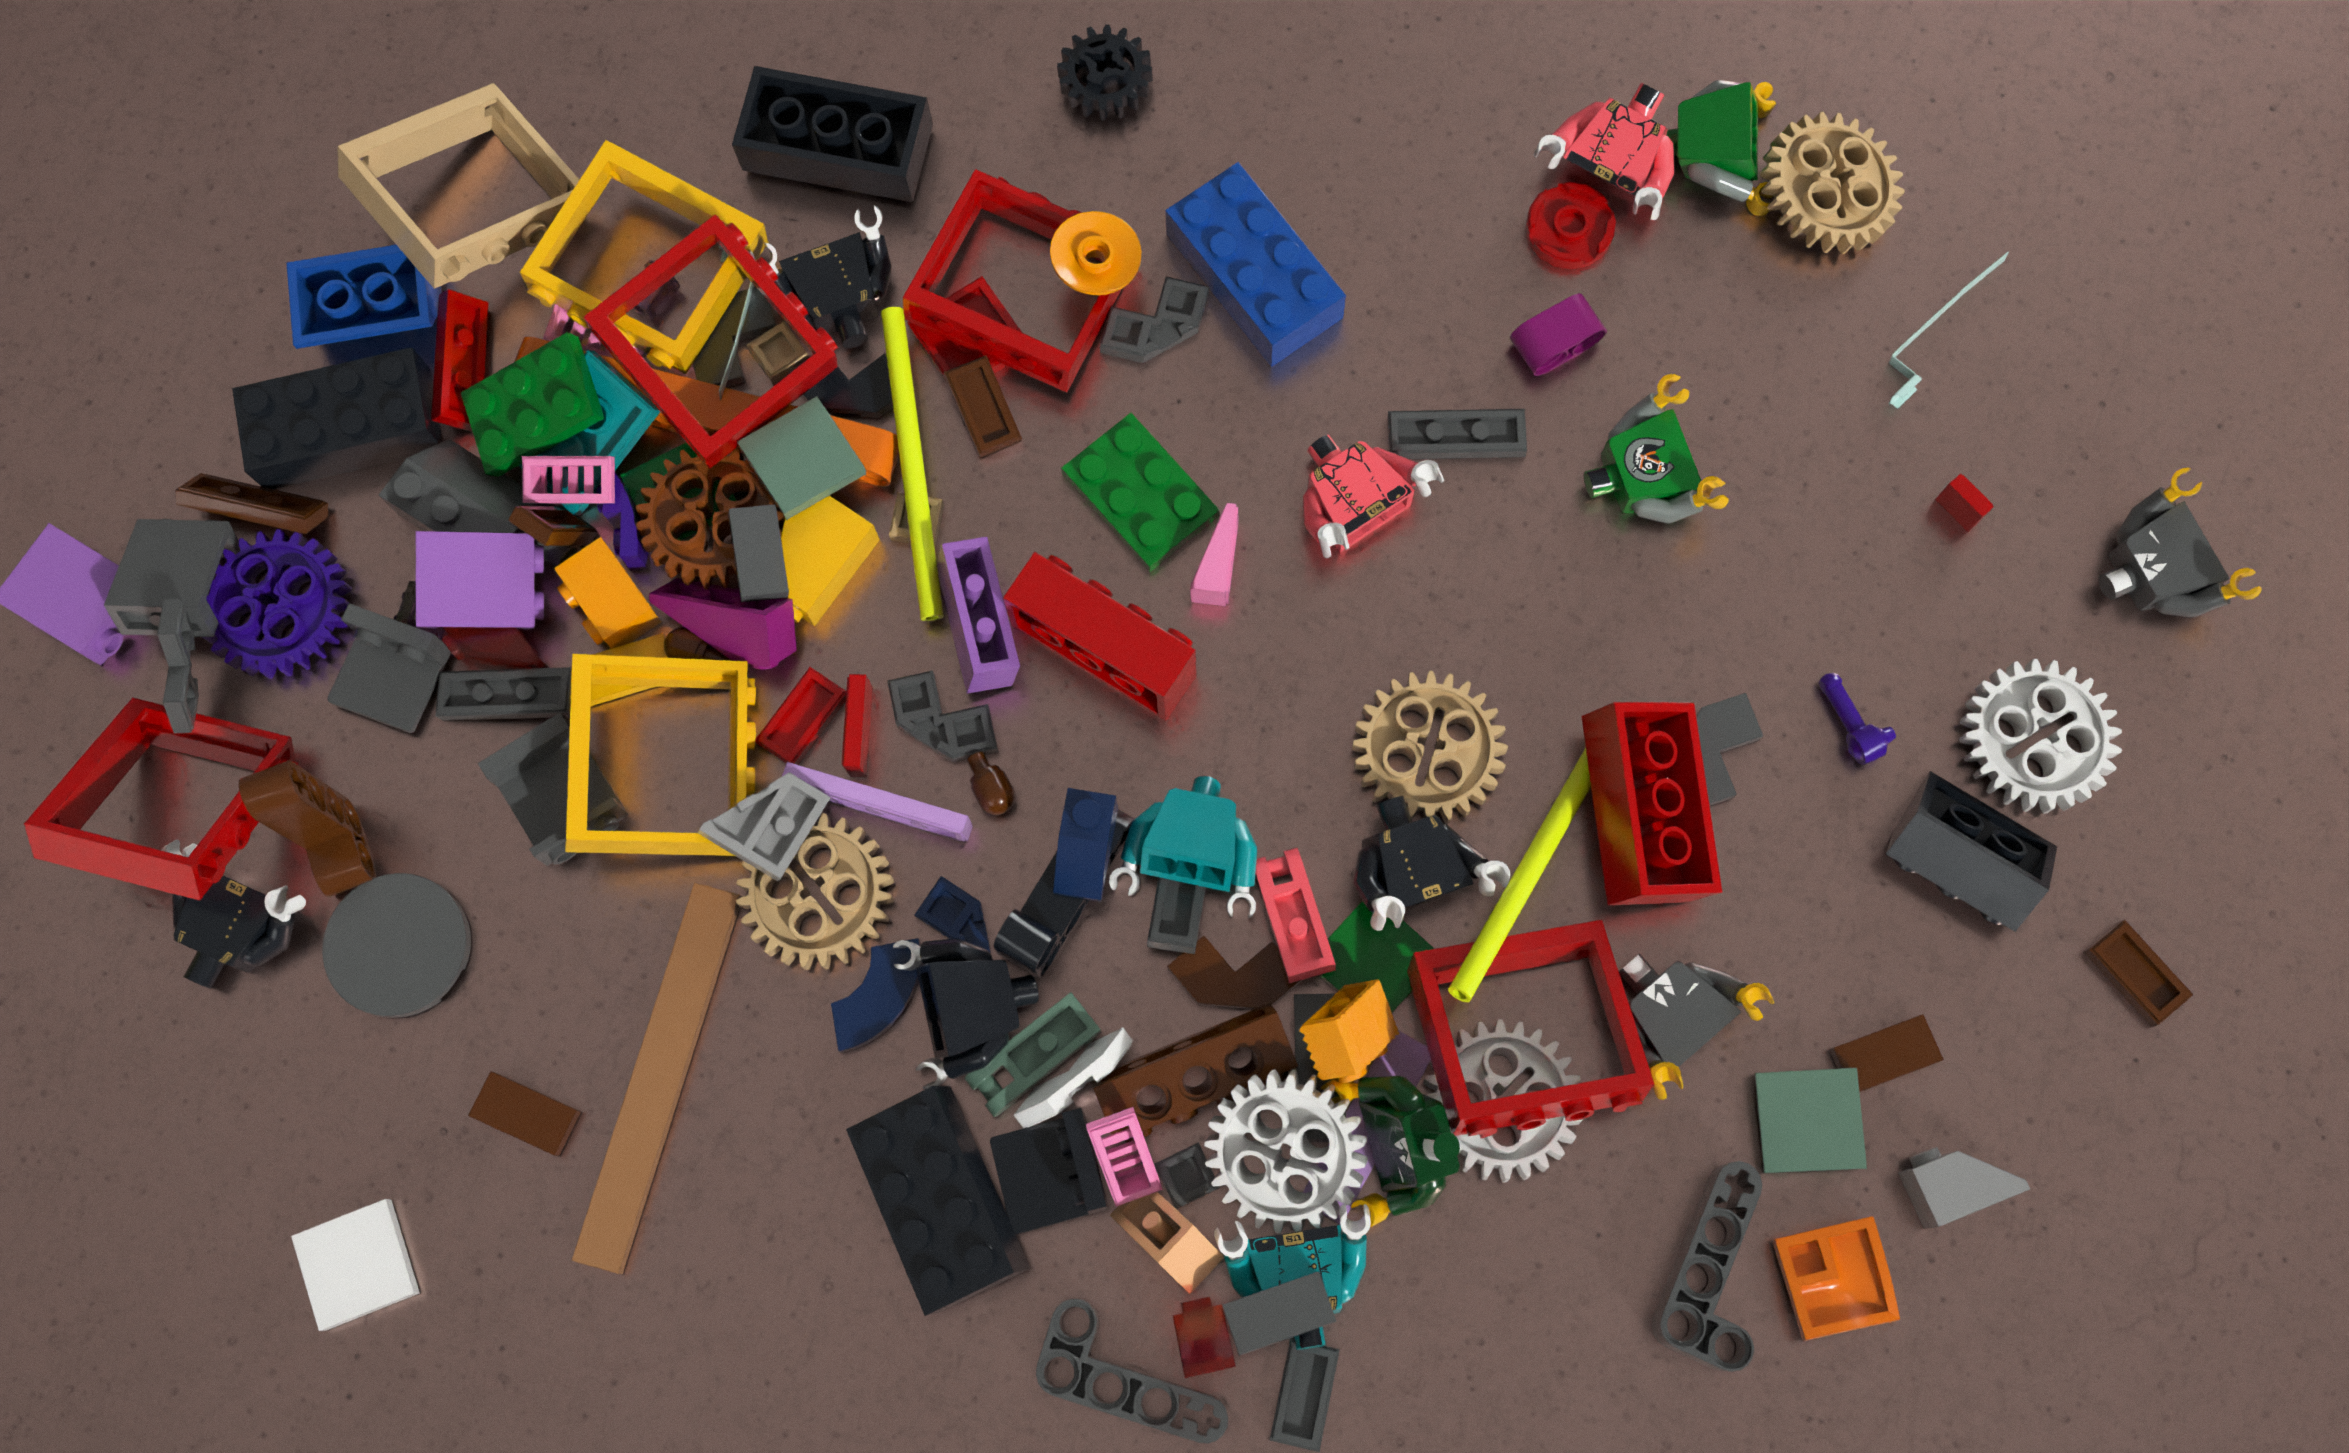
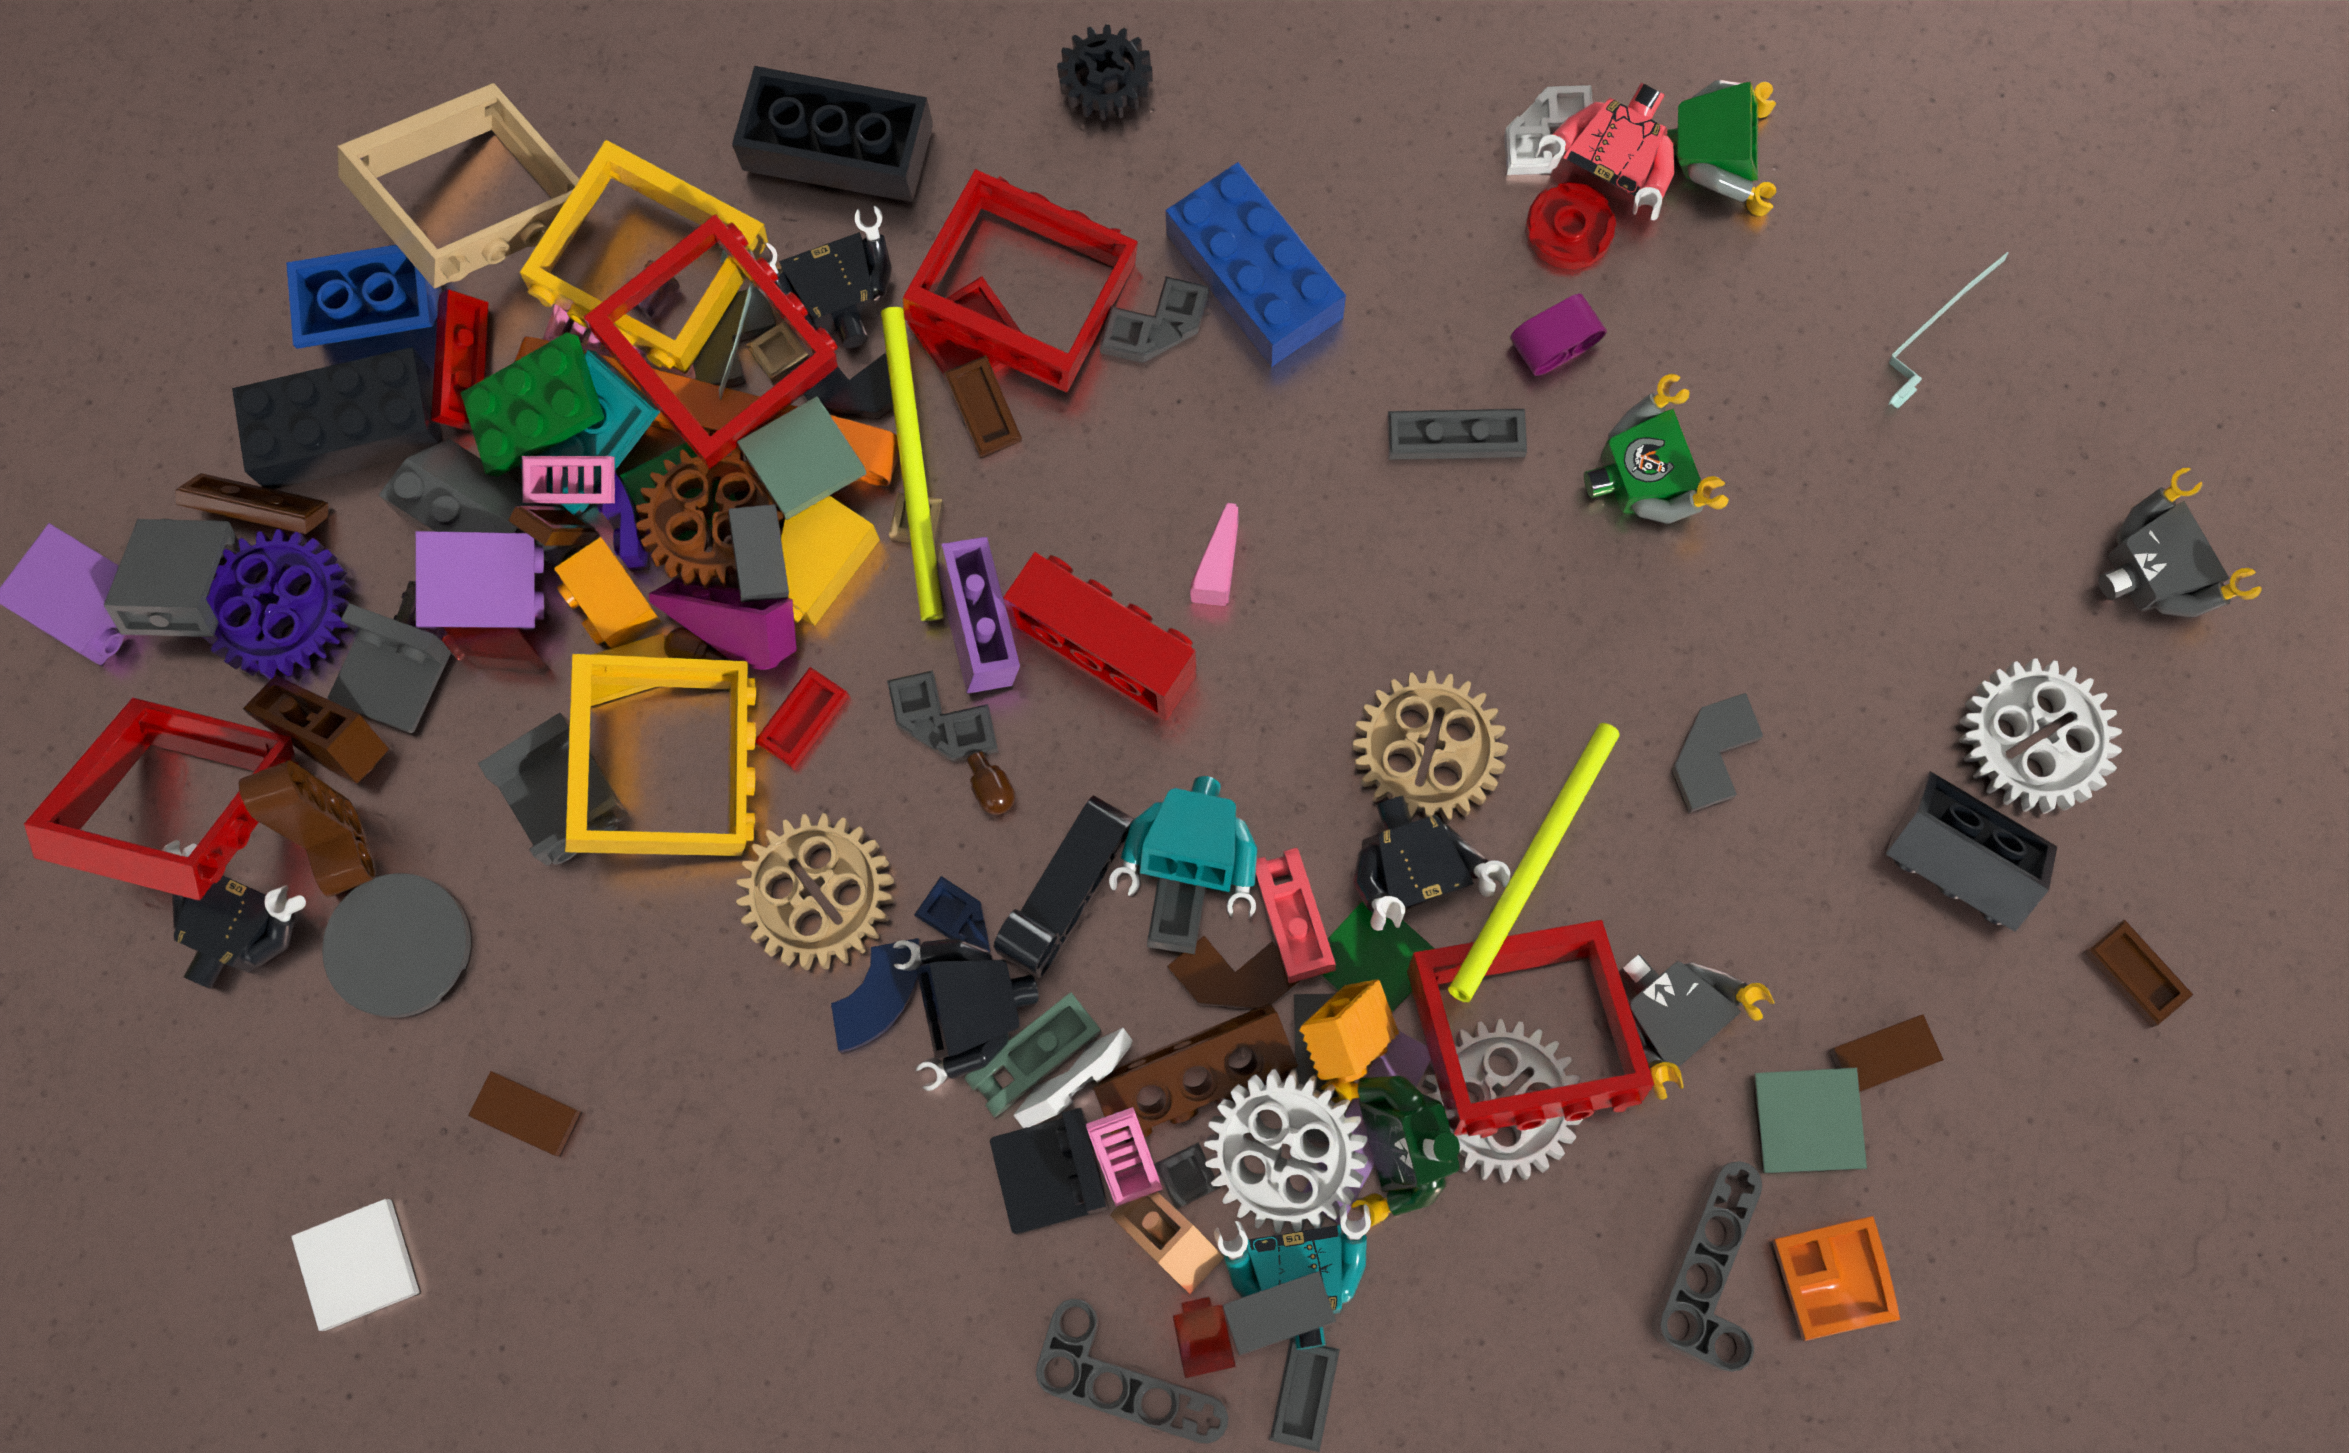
(181, 688): dark grey tile -> none
(318, 728): none -> reddish brown slope
(503, 694): dark grey tile -> none
(657, 1080): medium nougat tile -> none
(769, 824): light grey wing -> none
(857, 725): red tile -> none
(886, 804): lavender tile -> none
(937, 1199): black brick -> none
(1085, 844): dark blue slope -> none
(1097, 236): light orange dish -> none
(1140, 492): green plate -> none
(1359, 491): coral torso -> none
(1541, 119): none -> white tile
(1651, 803): red brick -> none
(1840, 174): tan gear -> none
(1863, 741): dark purple piece -> none
(1955, 1186): light grey slope -> none
(1964, 502): red tile -> none

